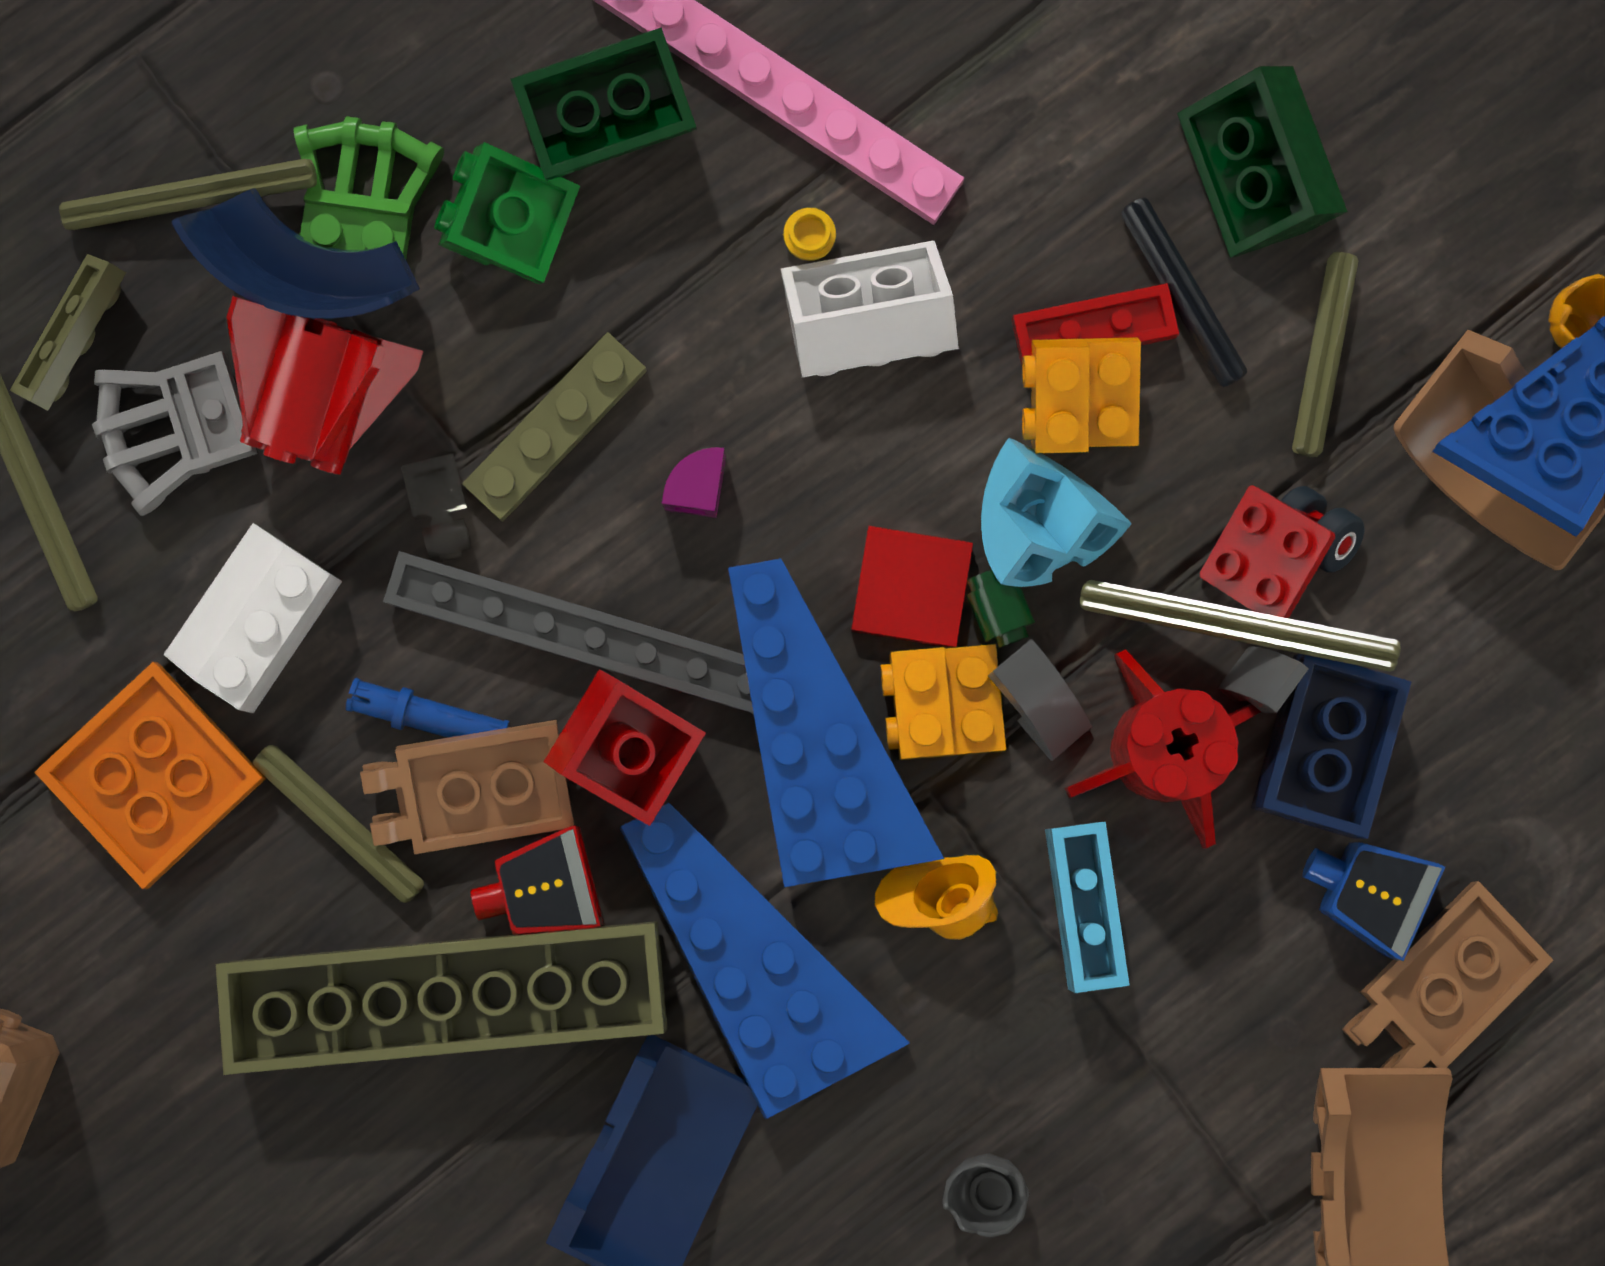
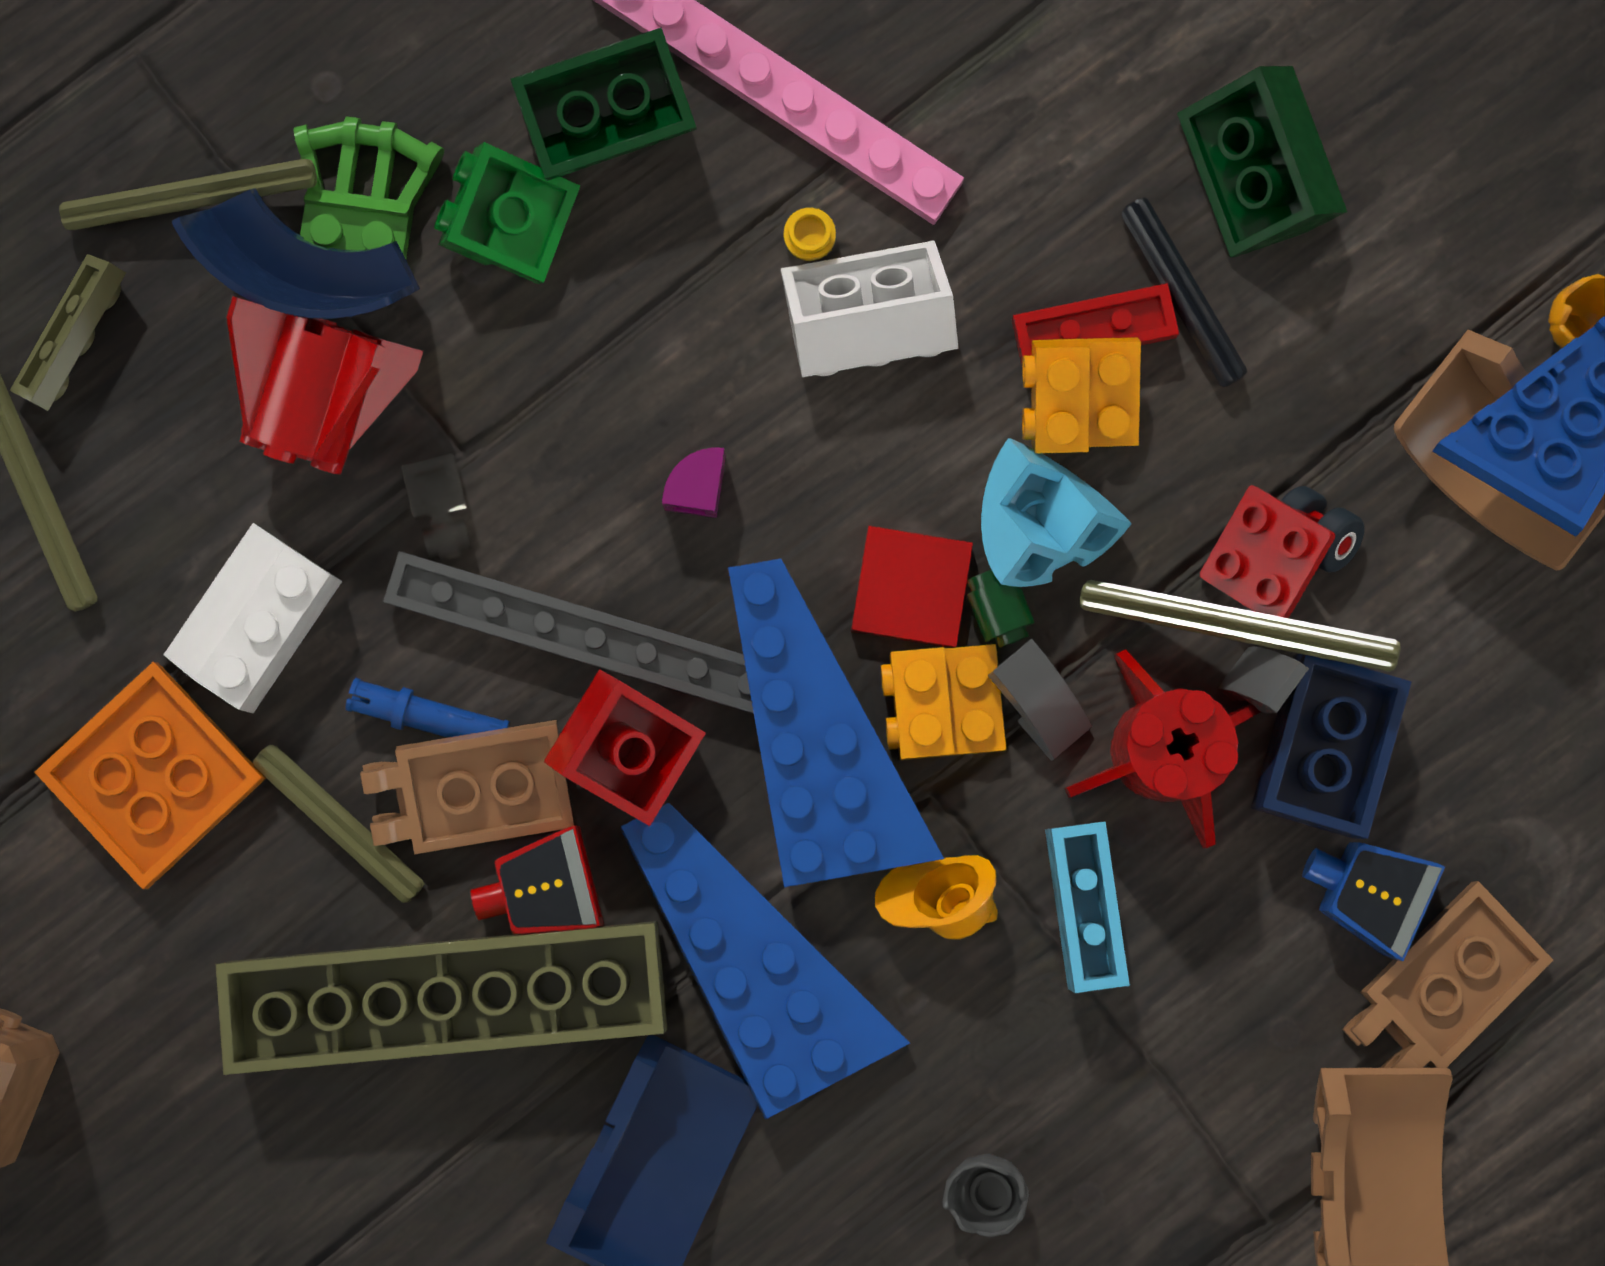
(204, 417): light grey plate -> none
(555, 427): olive plate -> none
(1325, 354): olive axle -> none

